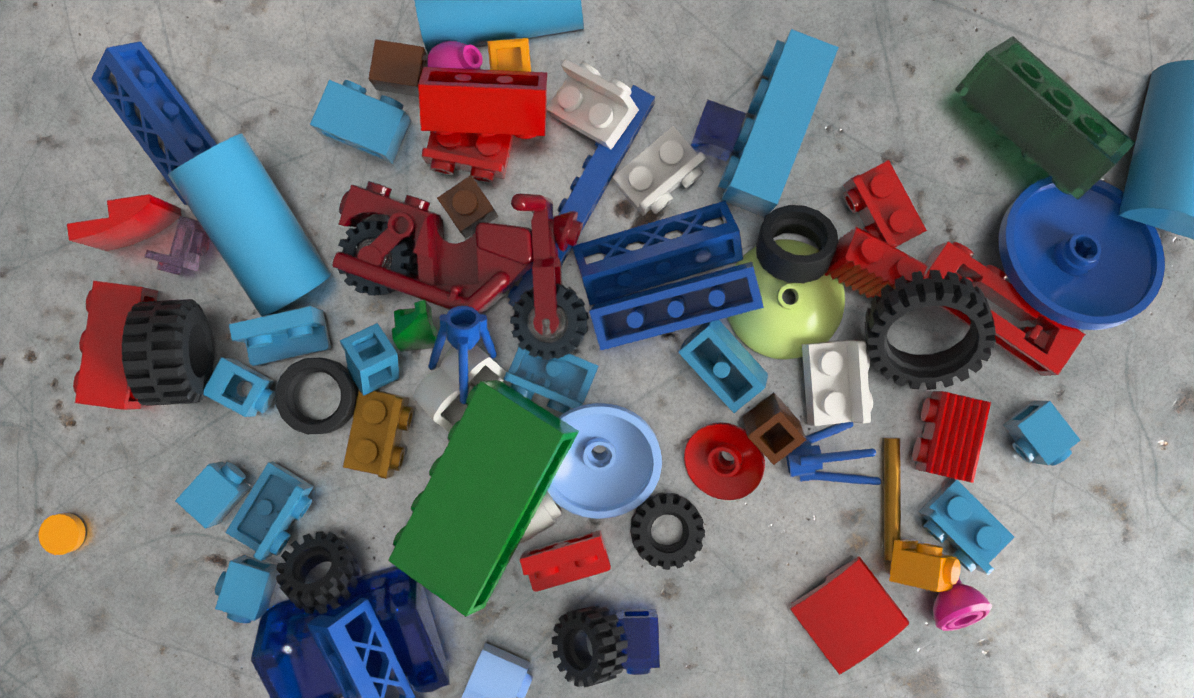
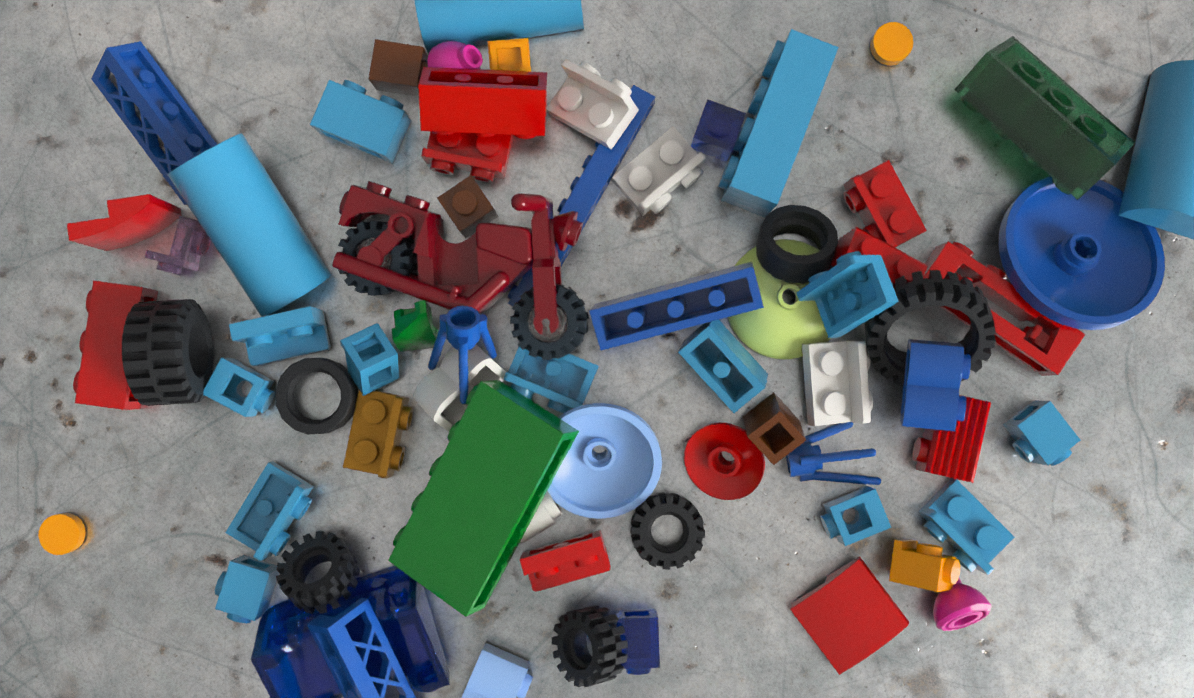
(214, 493): dark azure brick -> none
(660, 258): blue fence -> none
(850, 292): none -> dark azure bracket
(868, 520): none -> dark azure brick
(891, 43): none -> light orange tile
(892, 495): pearl gold bar -> none
(933, 385): none -> blue brick

